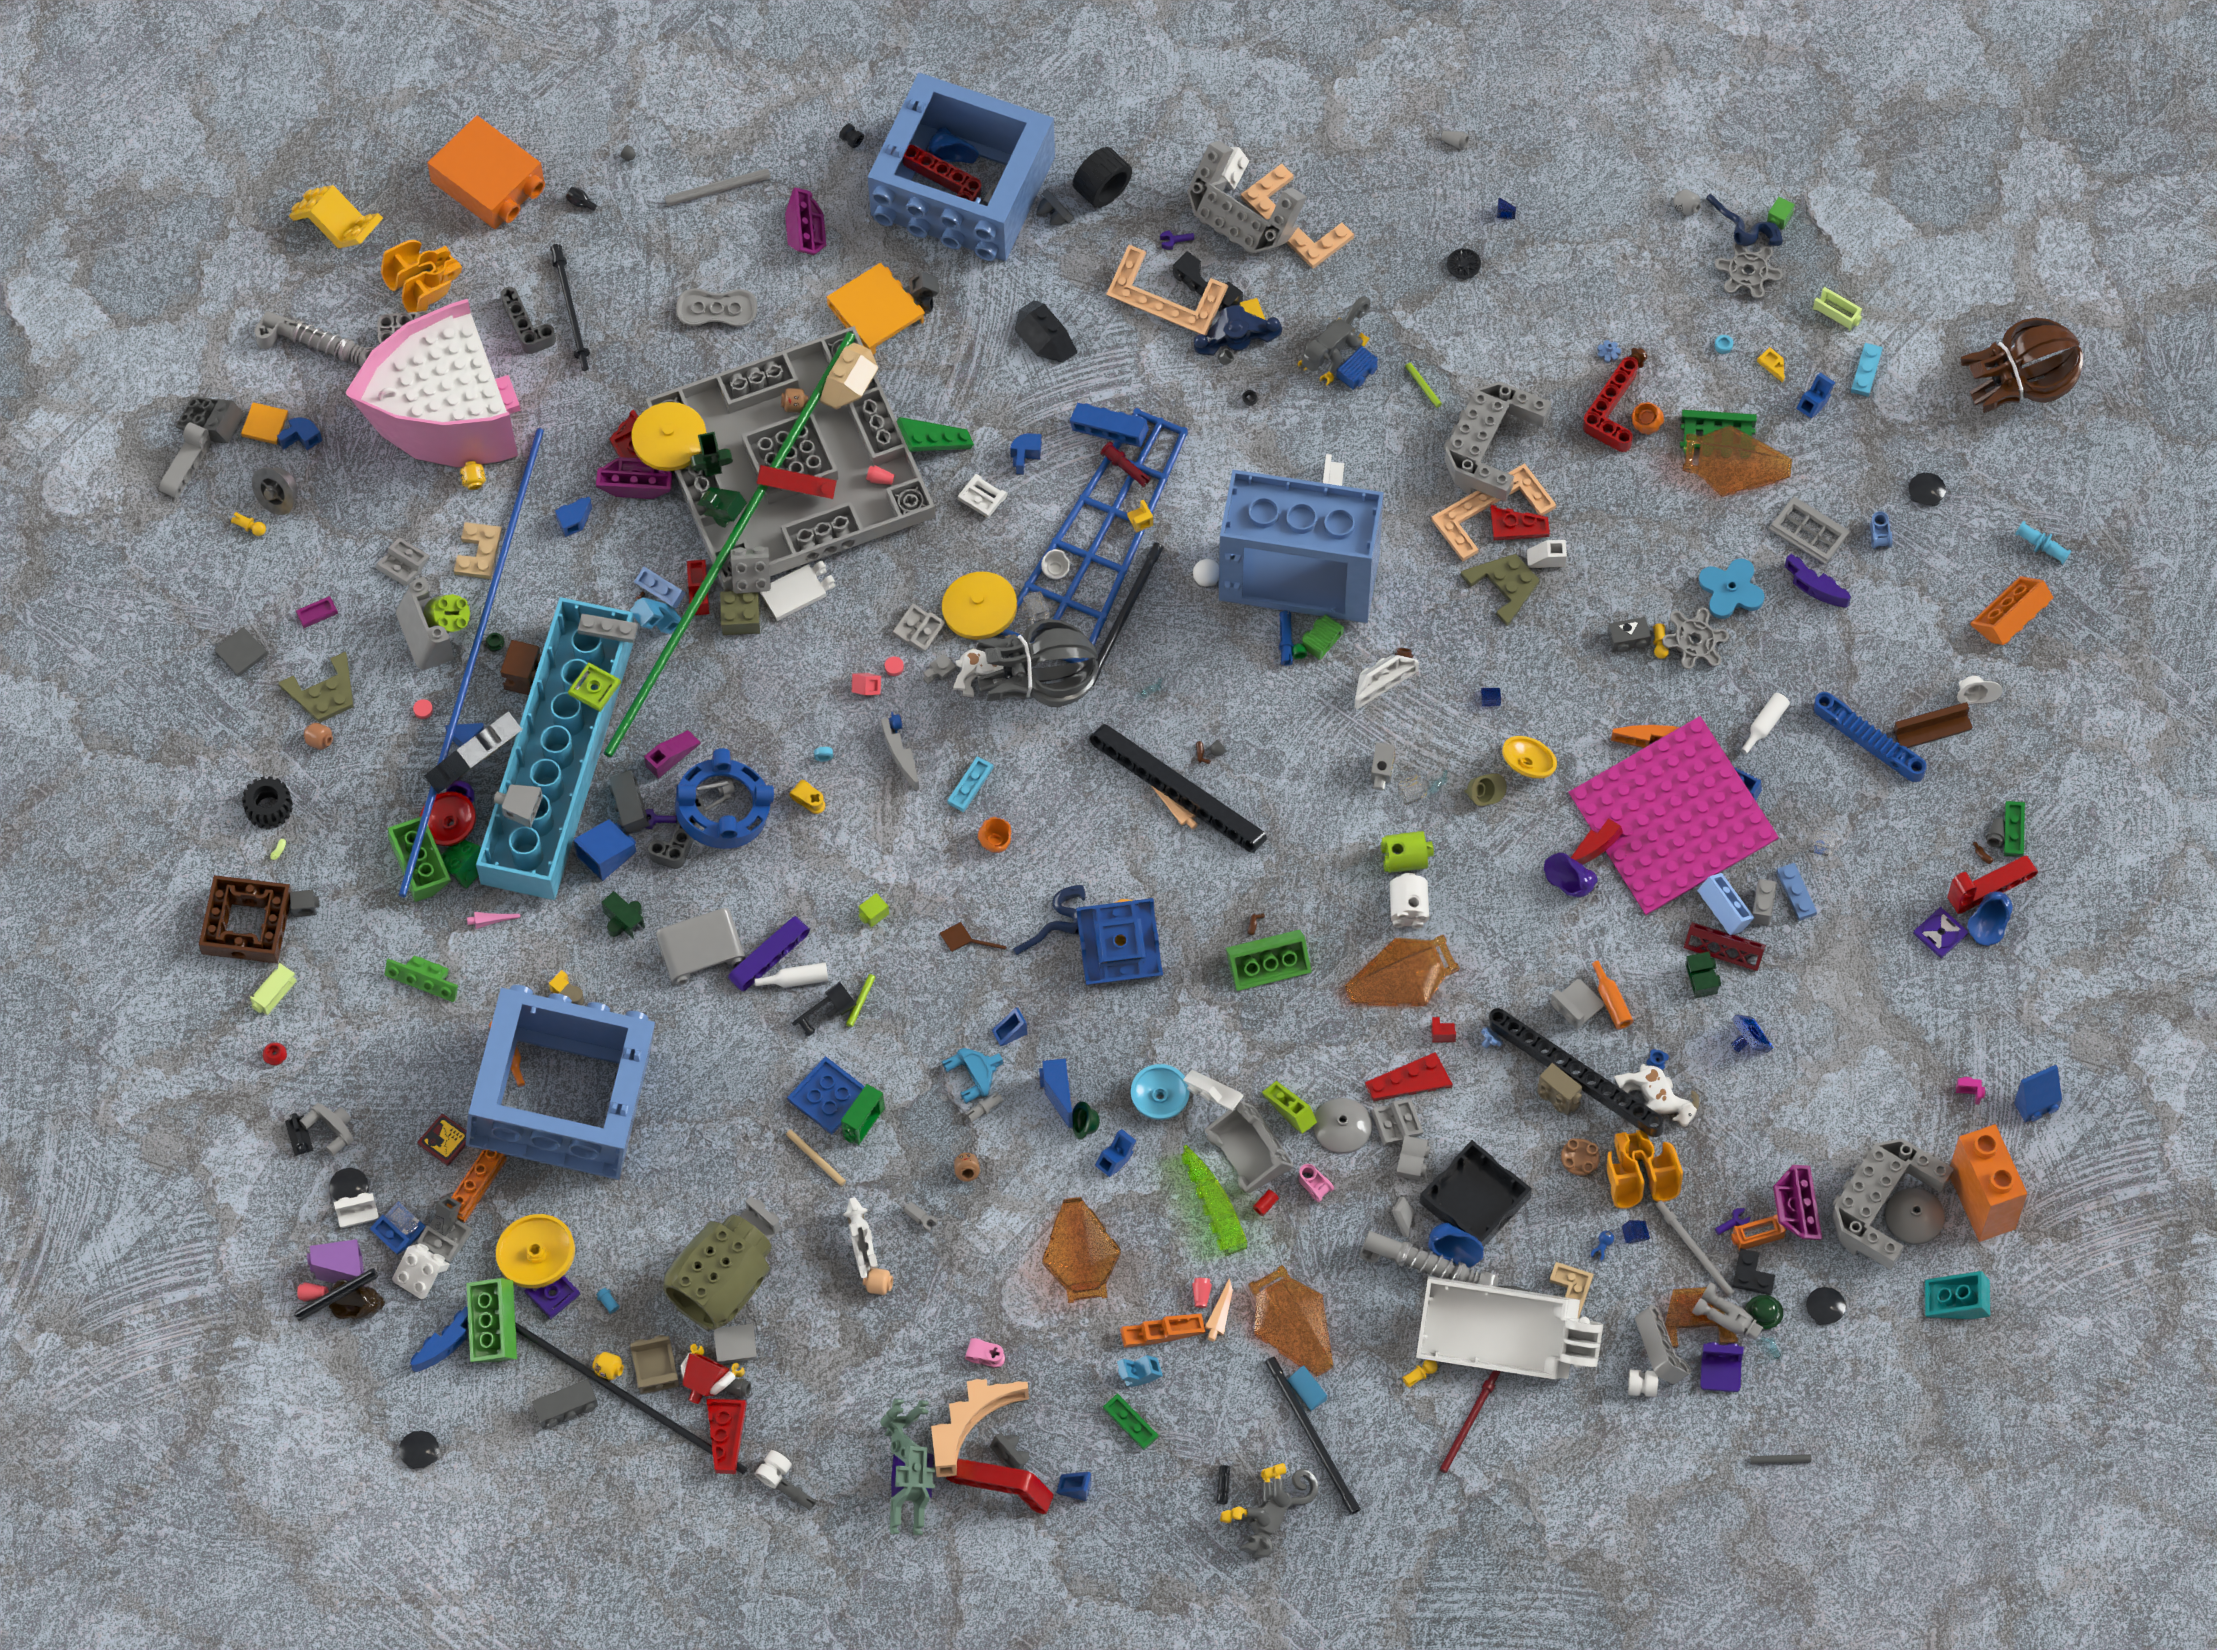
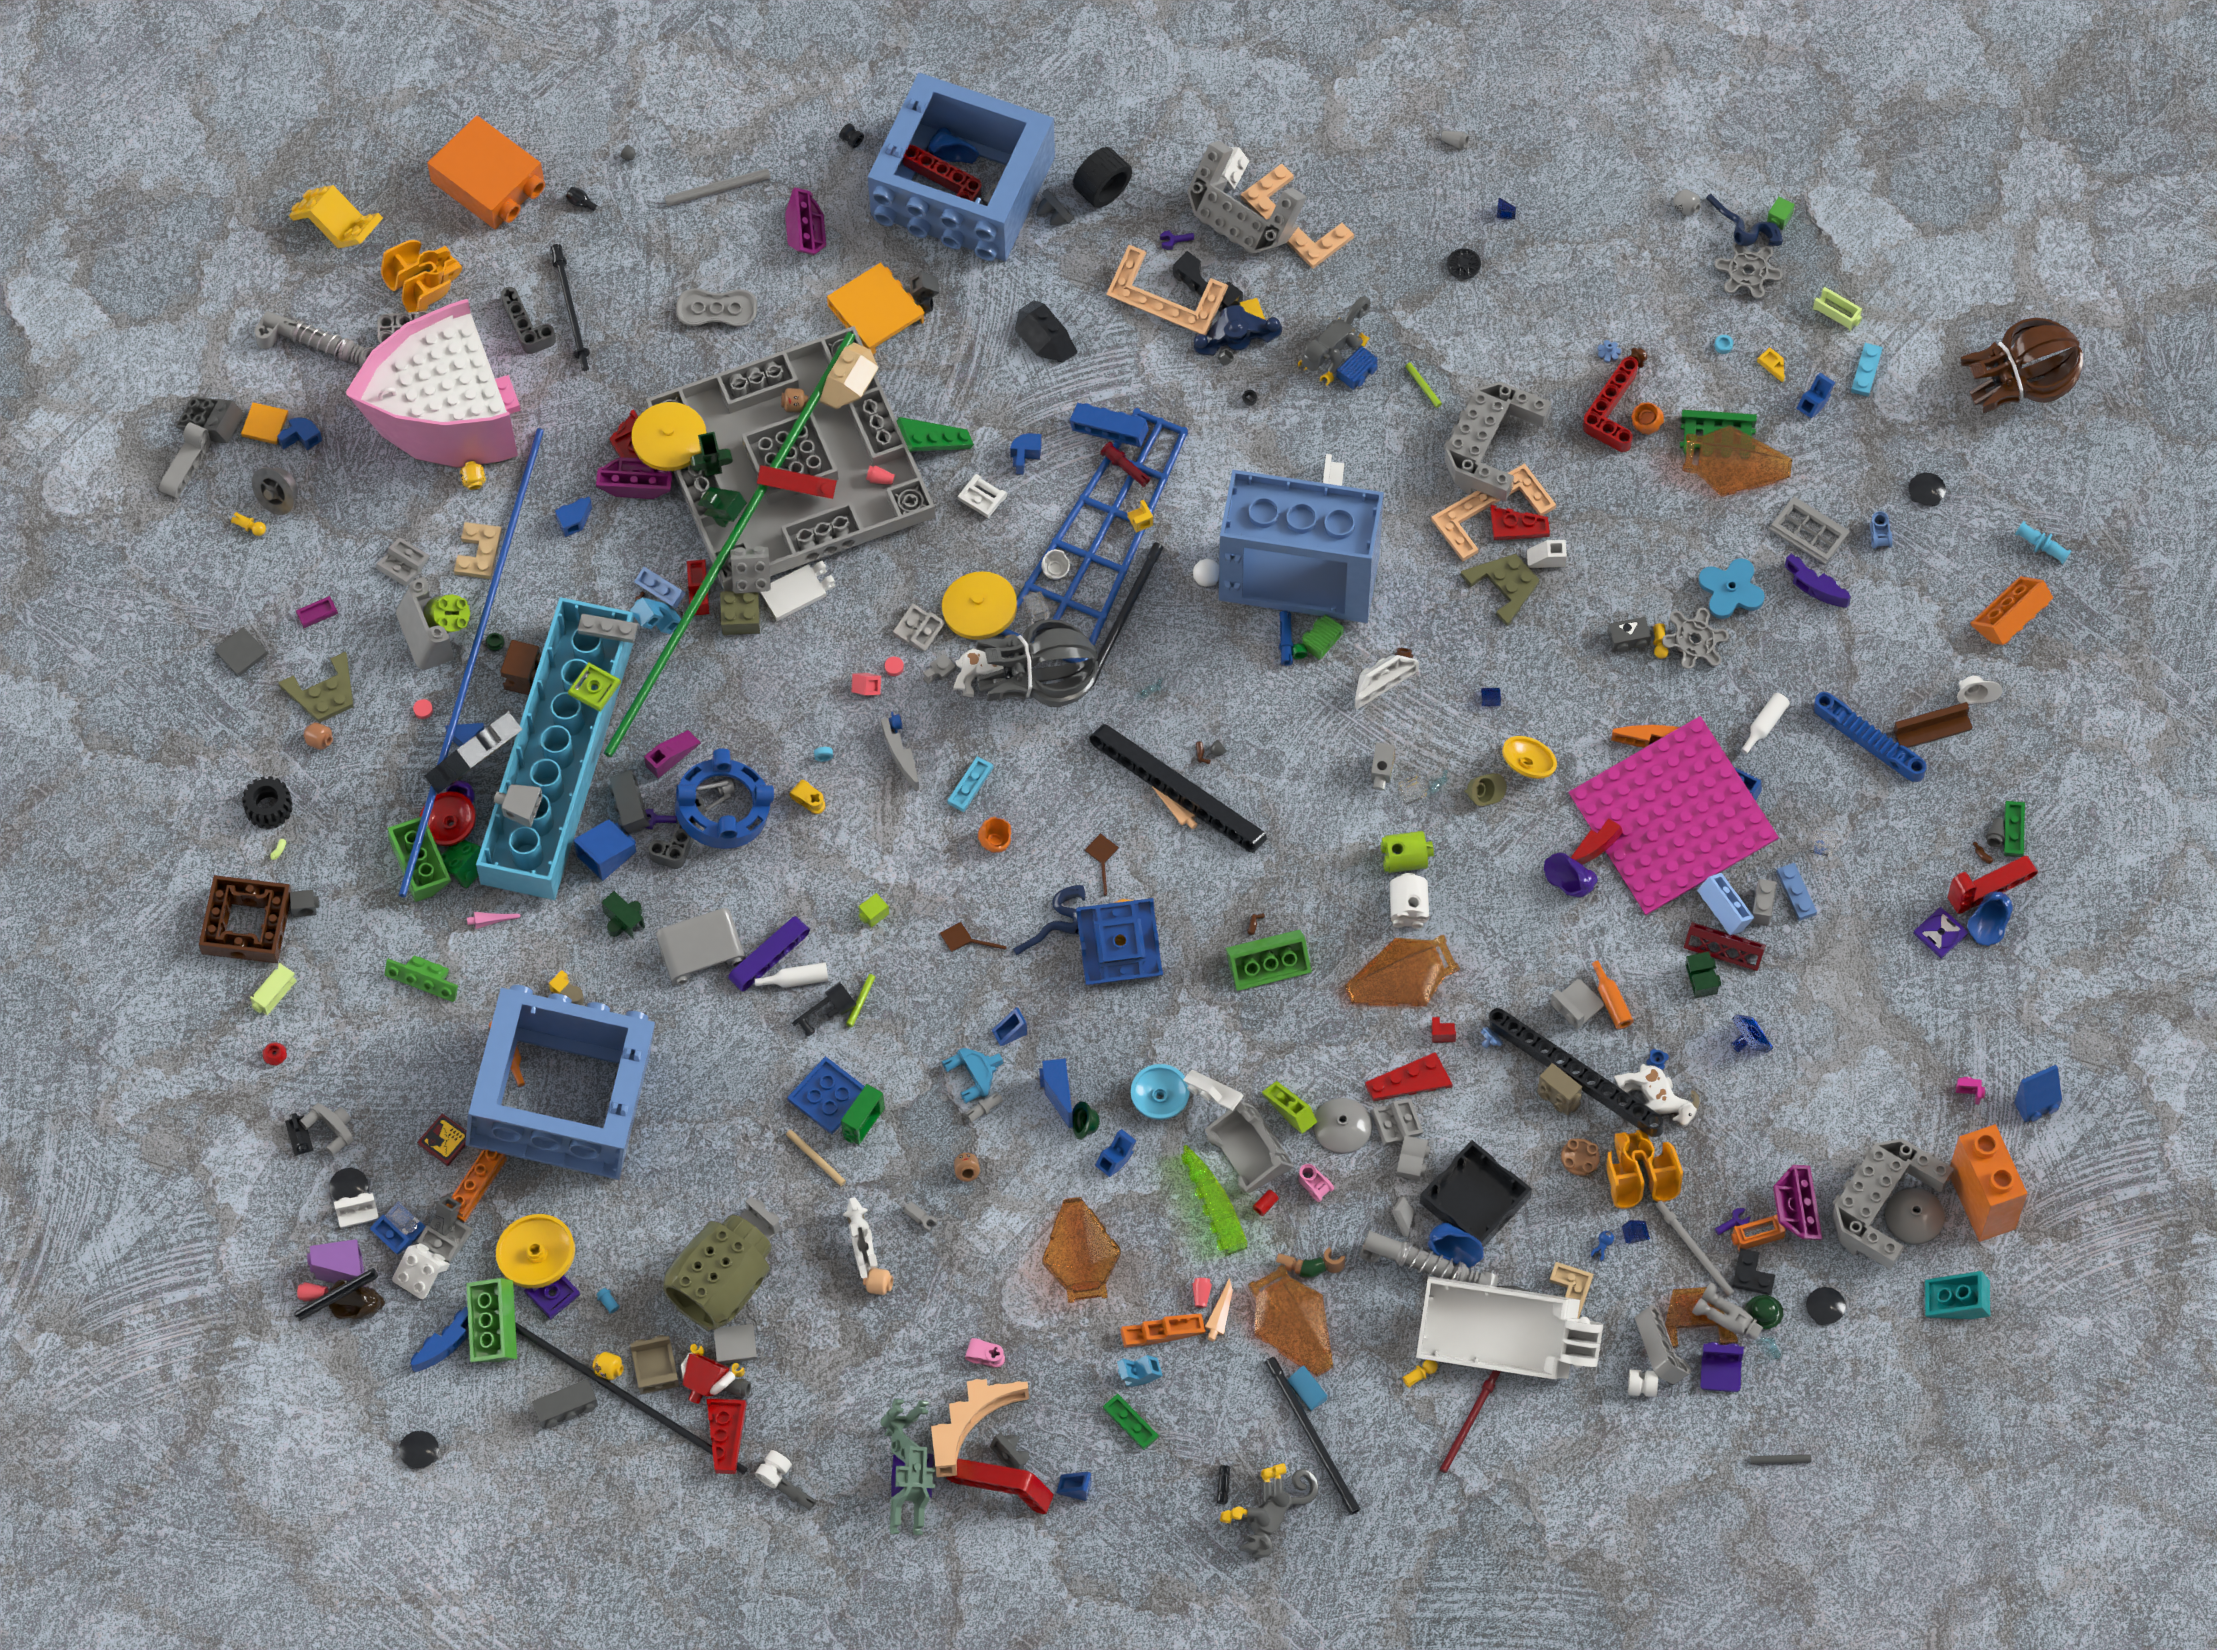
(1102, 850): none -> reddish brown piece
(1312, 1267): none -> medium nougat piece

